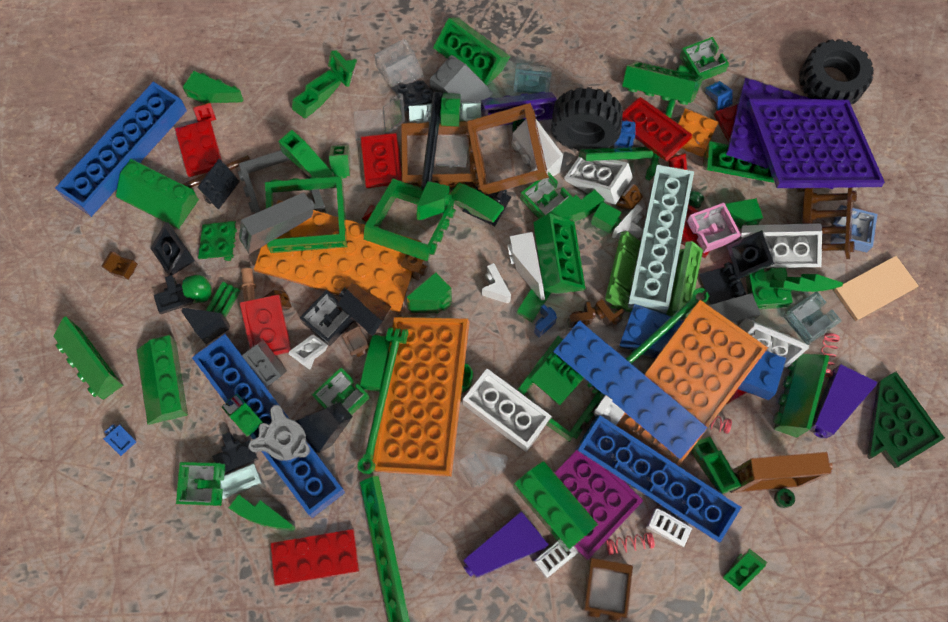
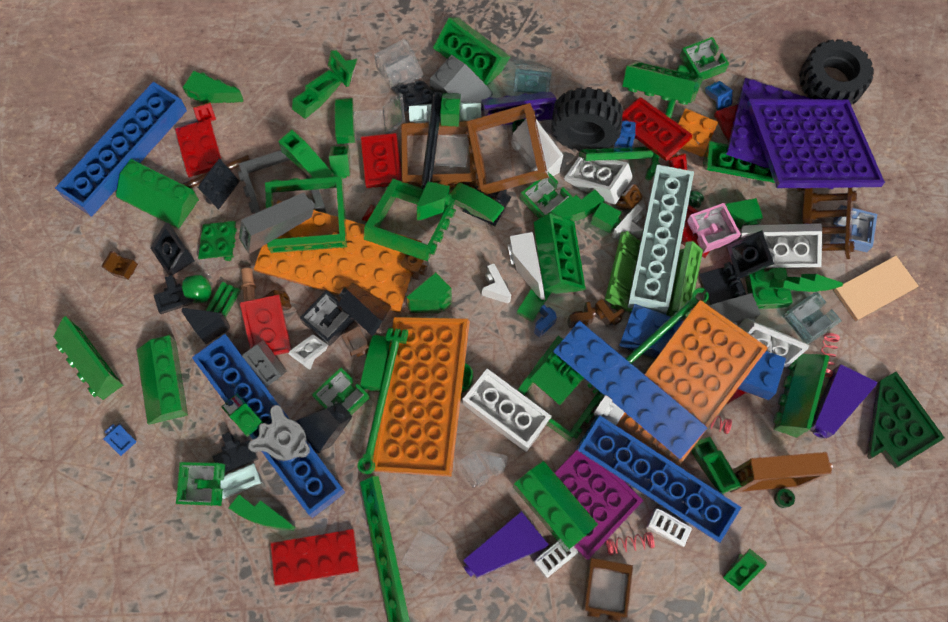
(344, 121): none -> green slope

